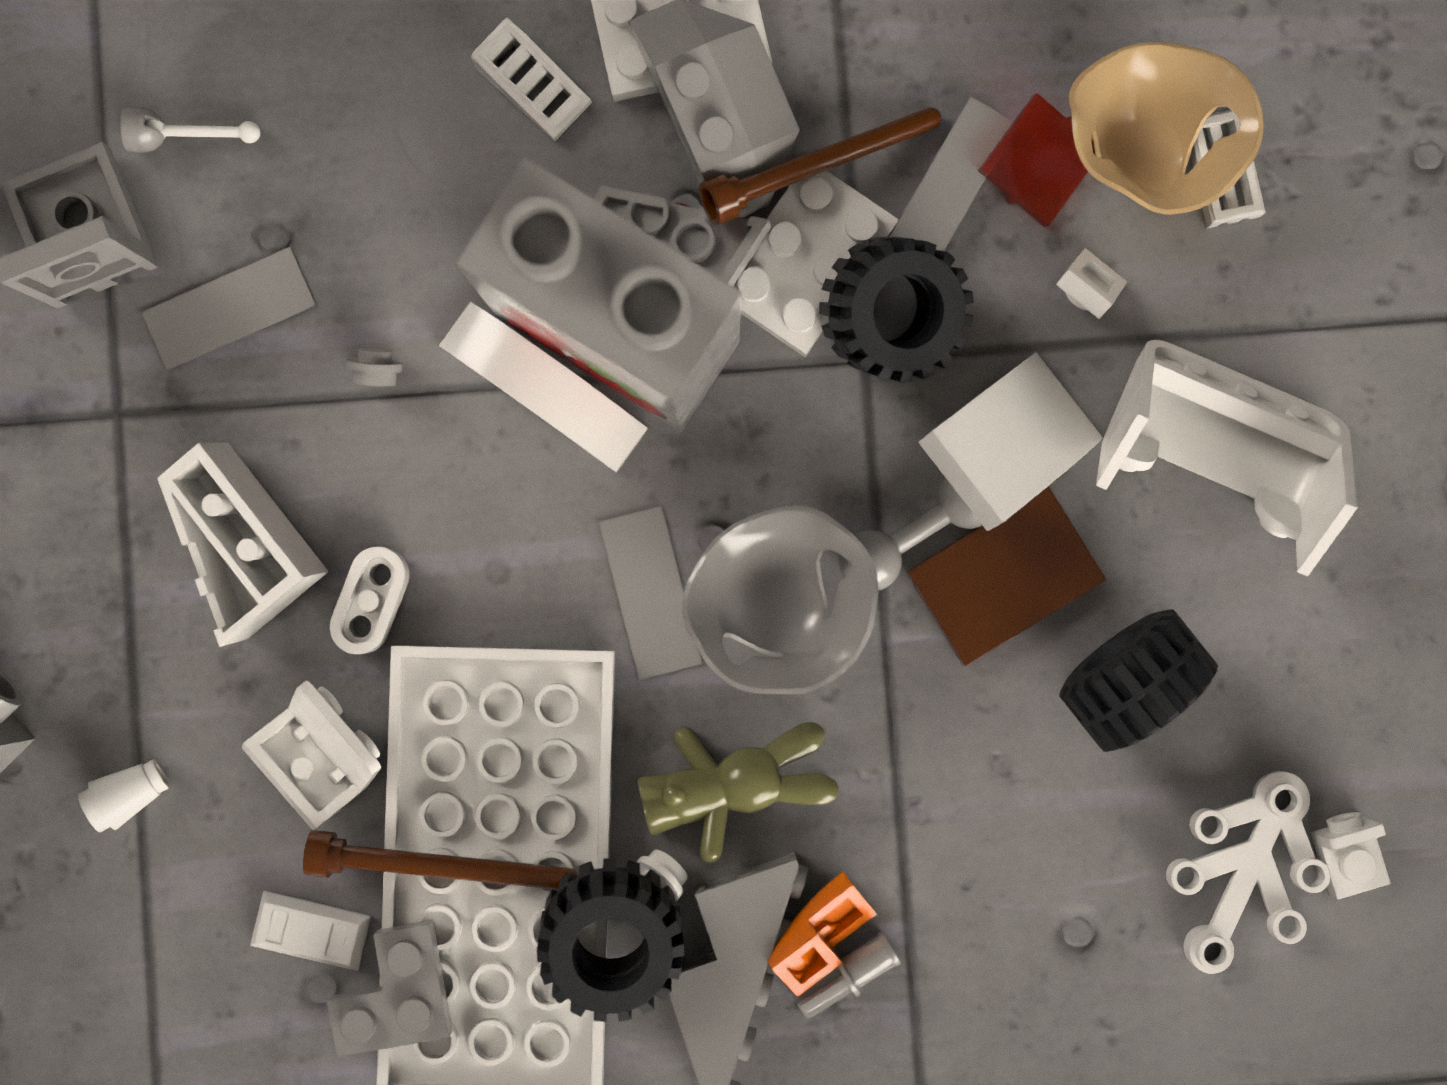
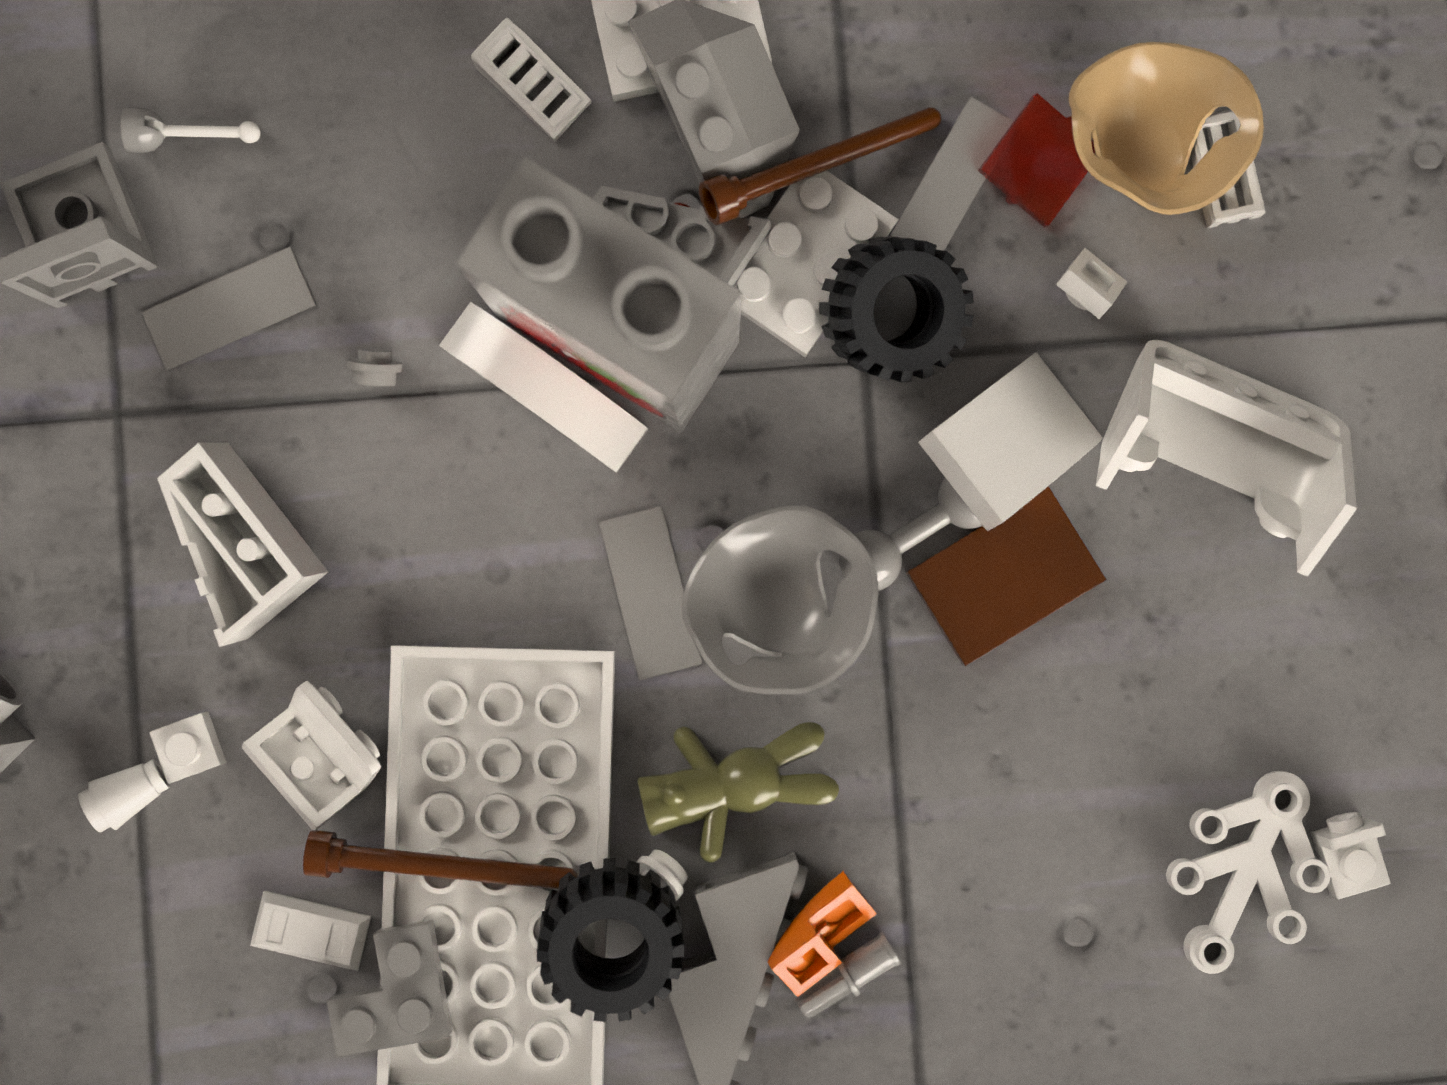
(187, 747): none -> white plate
(366, 598): white plate -> none
(1138, 681): black tyre -> none

